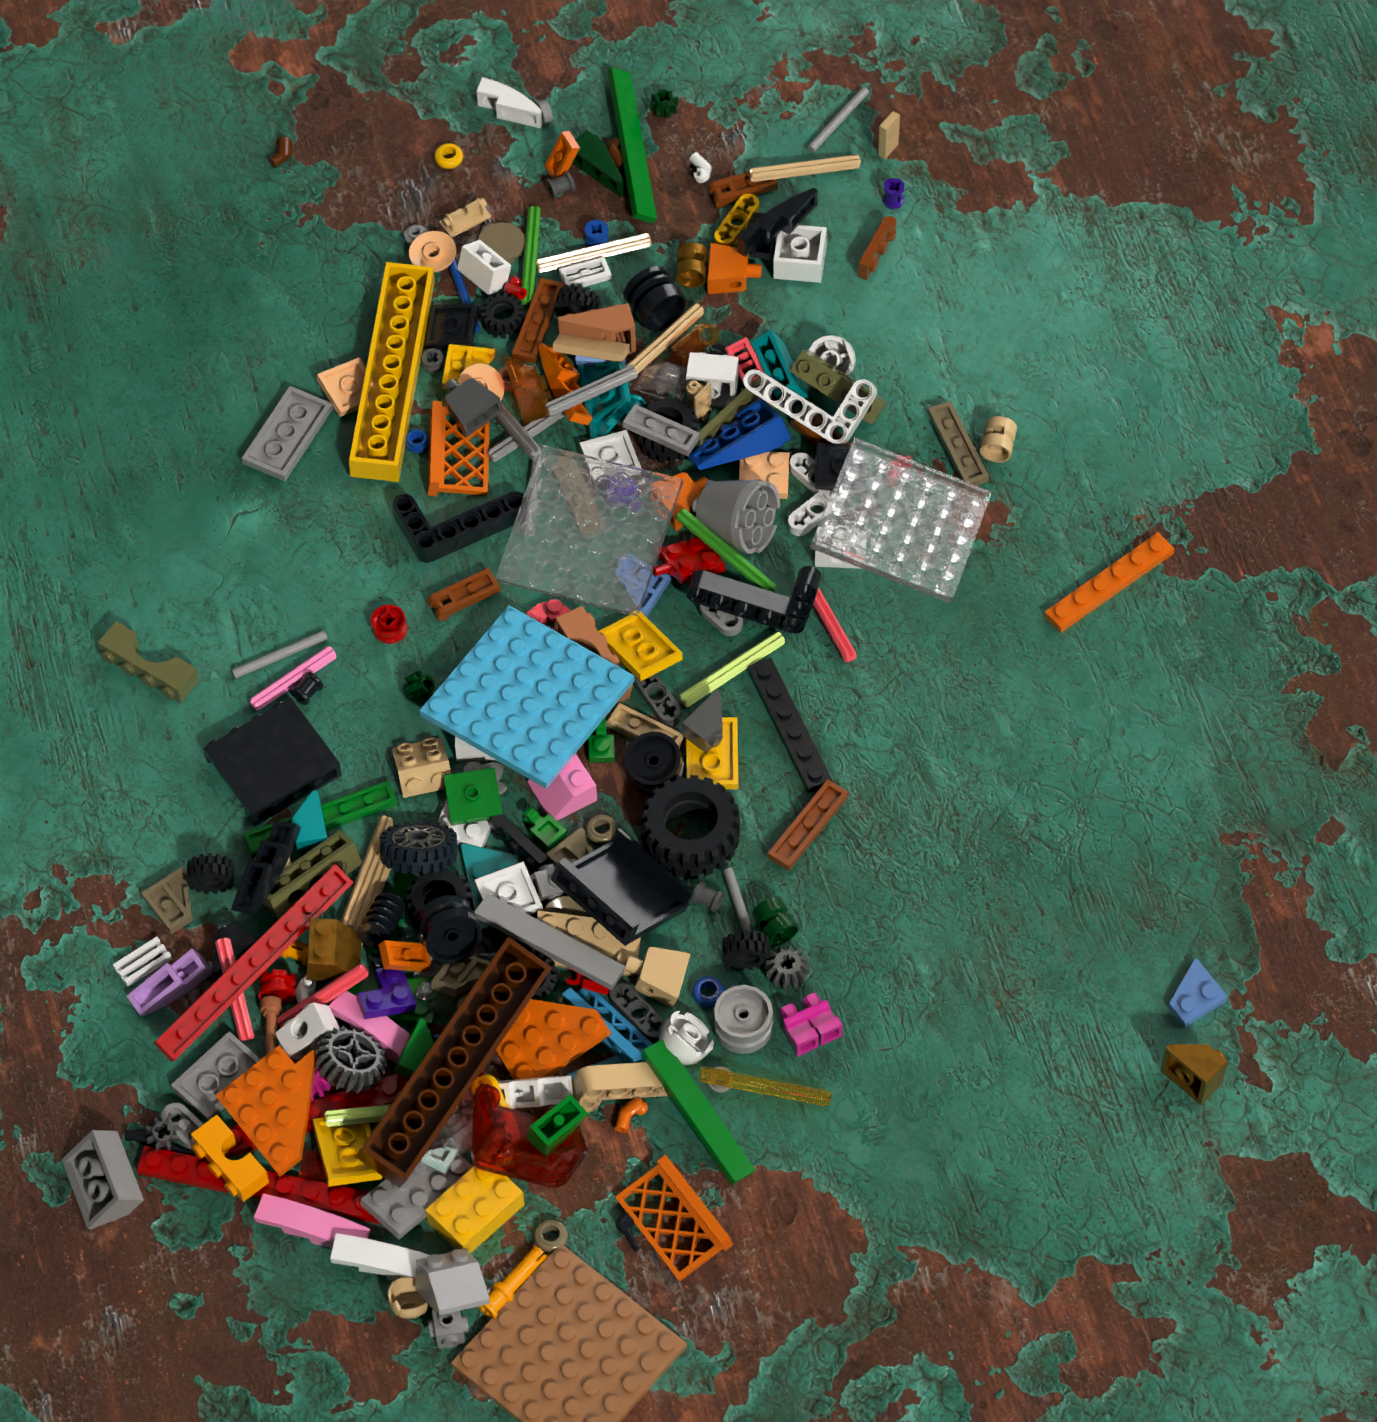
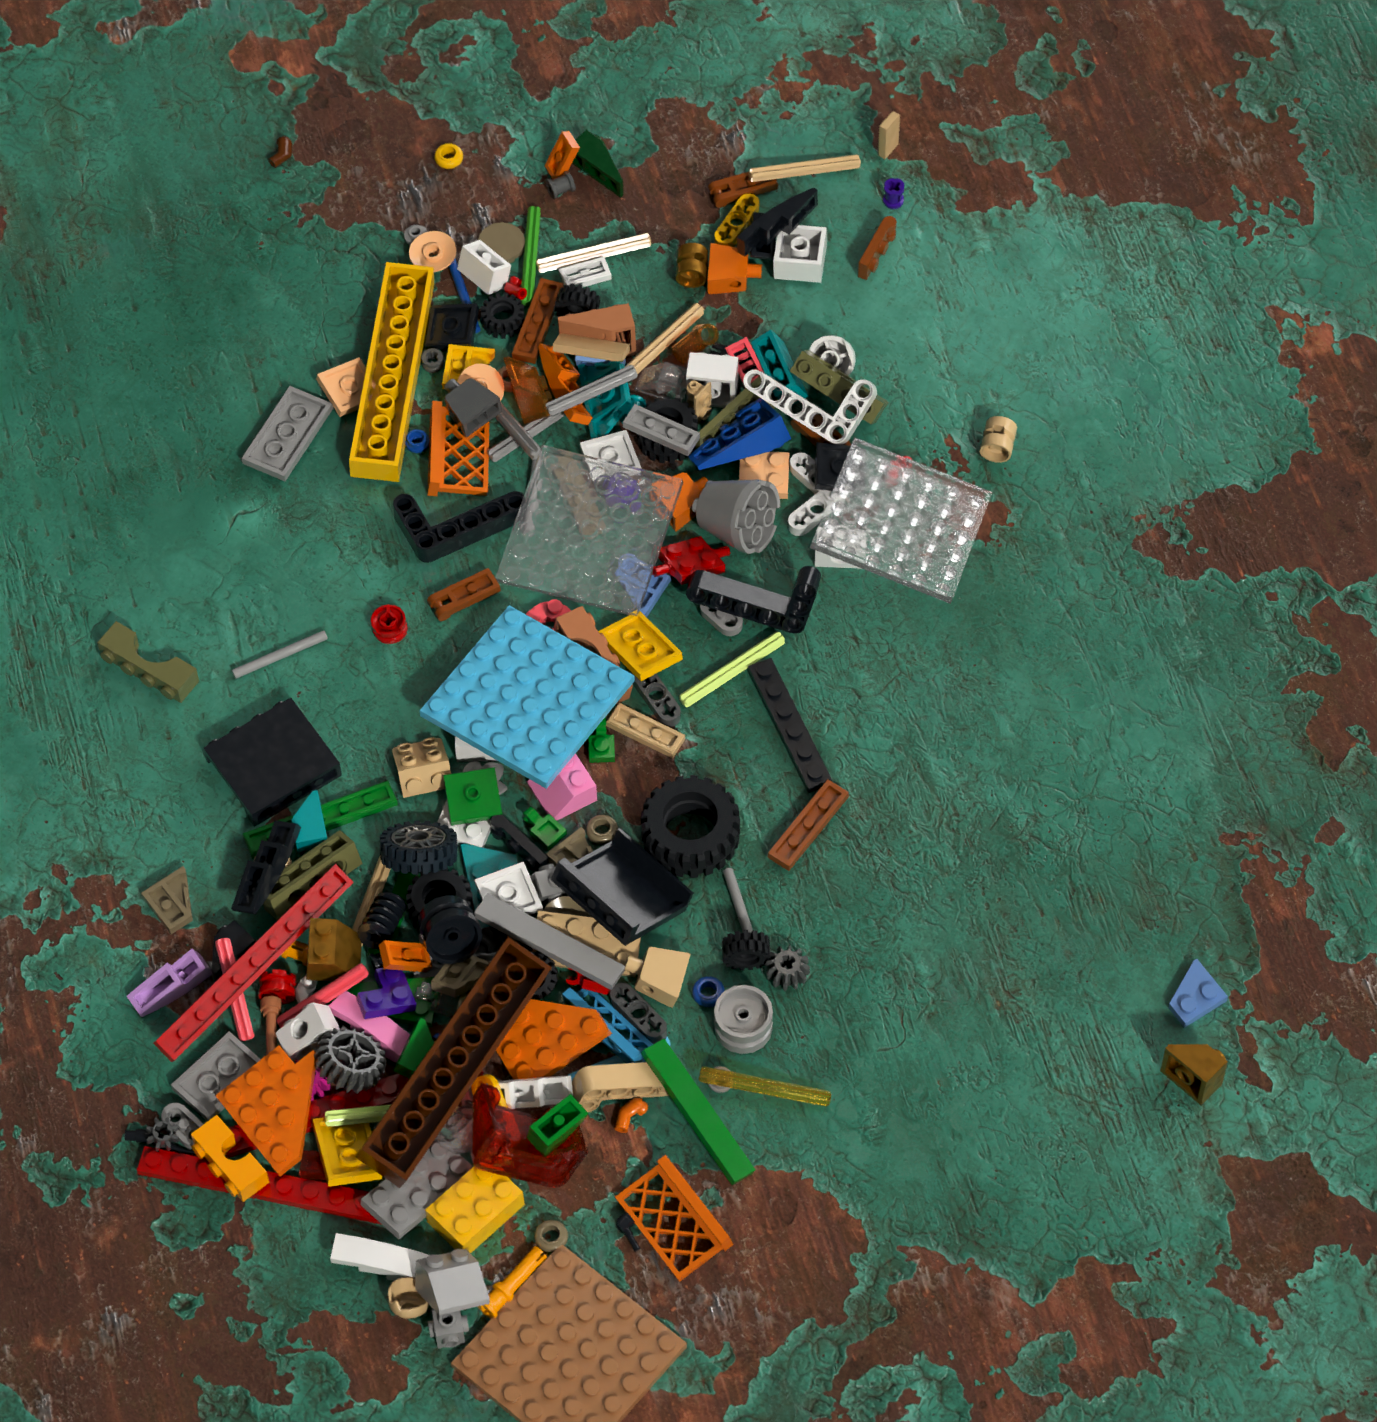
(102, 1178): light grey slope -> none
(140, 958): white tile -> none
(210, 873): black tyre -> none
(292, 678): bright pink axle -> none
(306, 688): black bush -> none
(306, 1221): bright pink slope -> none
(365, 873): tan axle -> none
(418, 687): dark green gear -> none
(439, 1158): light aqua tile -> none
(465, 218): tan hinge -> none
(508, 103): white slope -> none
(547, 115): light grey tile -> none
(596, 233): blue wheel -> none
(614, 149): reddish brown arm -> none
(631, 145): green tile -> none
(653, 760): black wheel -> none
(655, 298): black wheel -> none
(664, 103): dark green gear -> none
(686, 1037): white cylinder -> none
(703, 168): white arm -> none
(705, 724): dark grey slope -> none
(708, 896): dark grey bush -> none
(719, 762): yellow plate -> none
(725, 551): bright green axle -> none
(774, 921): dark green wheel -> none
(811, 1025): dark pink hips -> none
(833, 628): coral axle -> none
(838, 119): light grey bar -> none
(957, 443): dark tan plate -> none
(1109, 582): orange plate -> none

